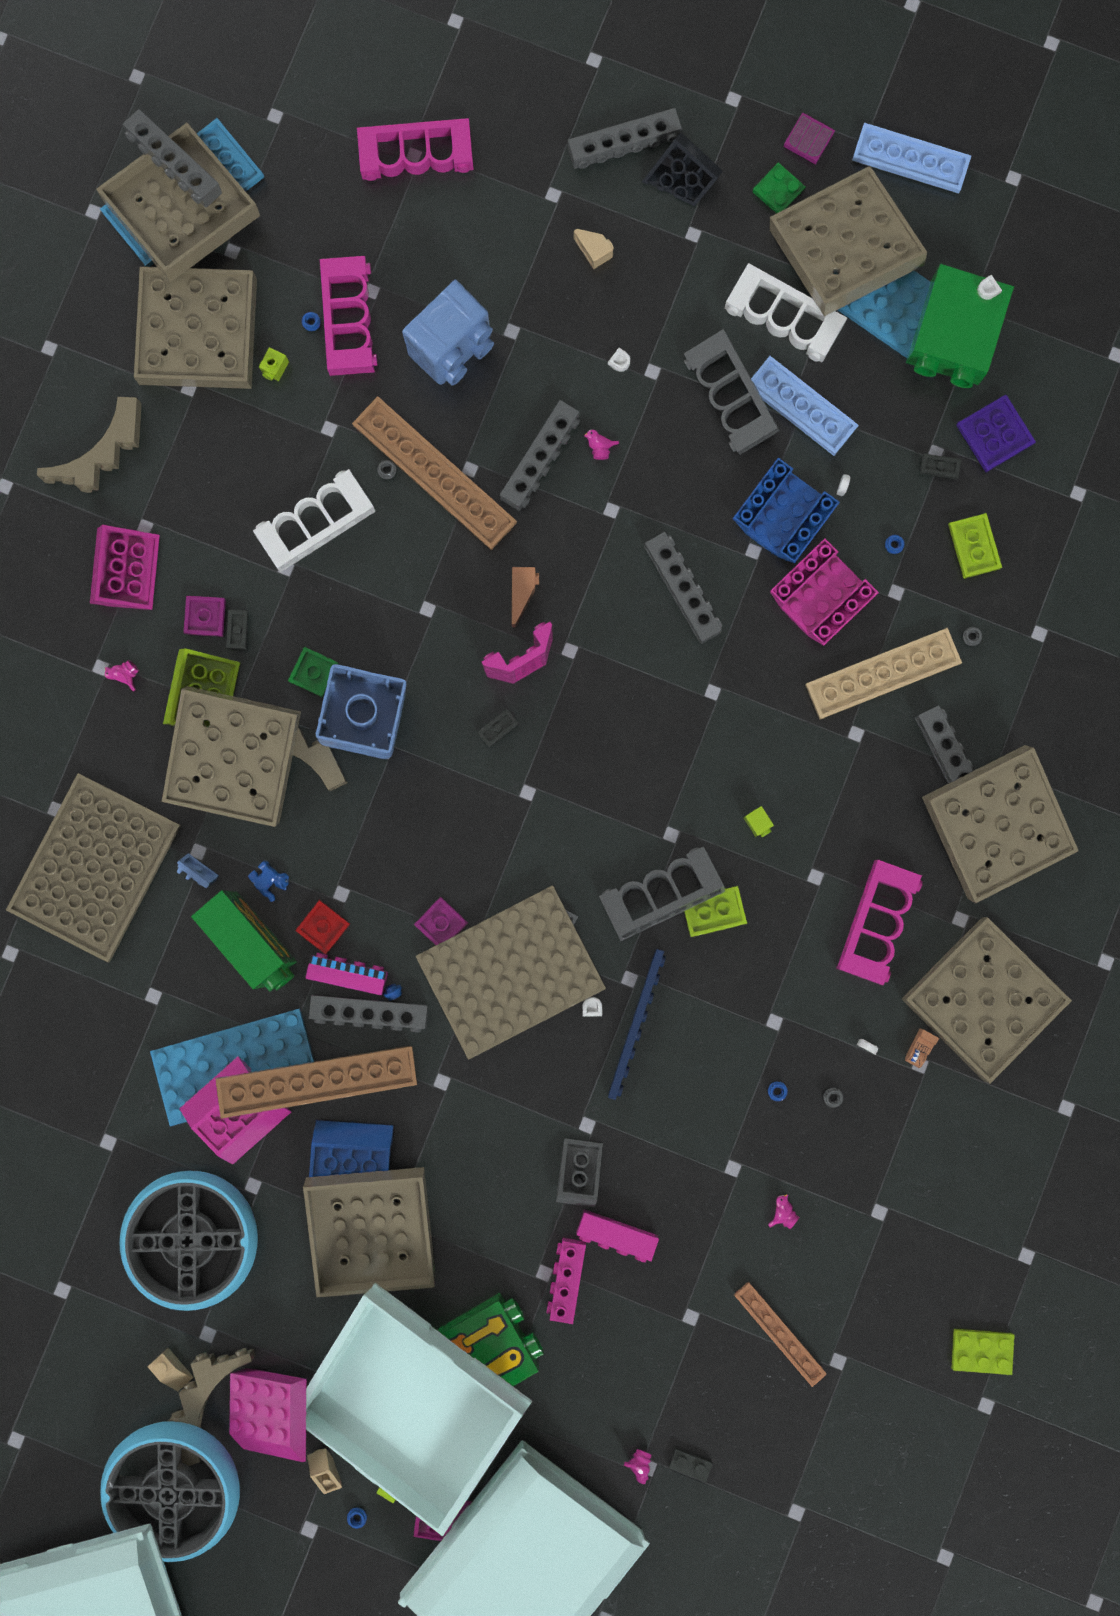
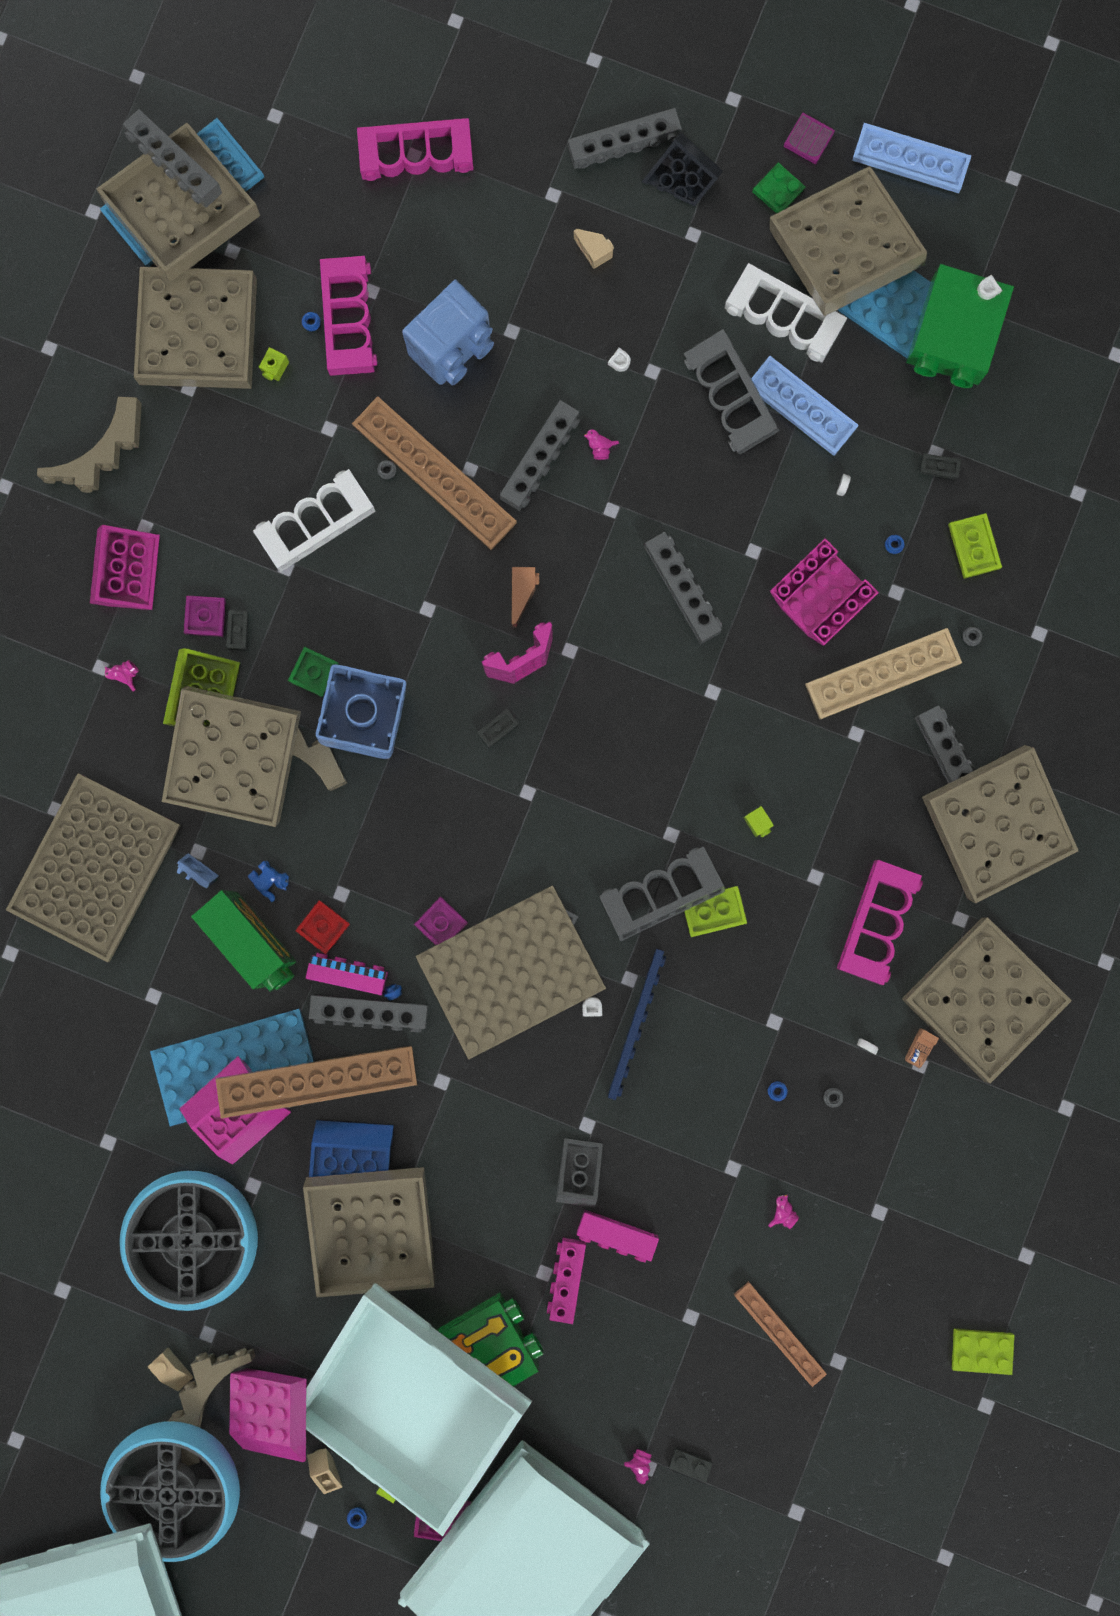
(784, 512): blue slope -> none
(995, 433): dark purple plate -> none

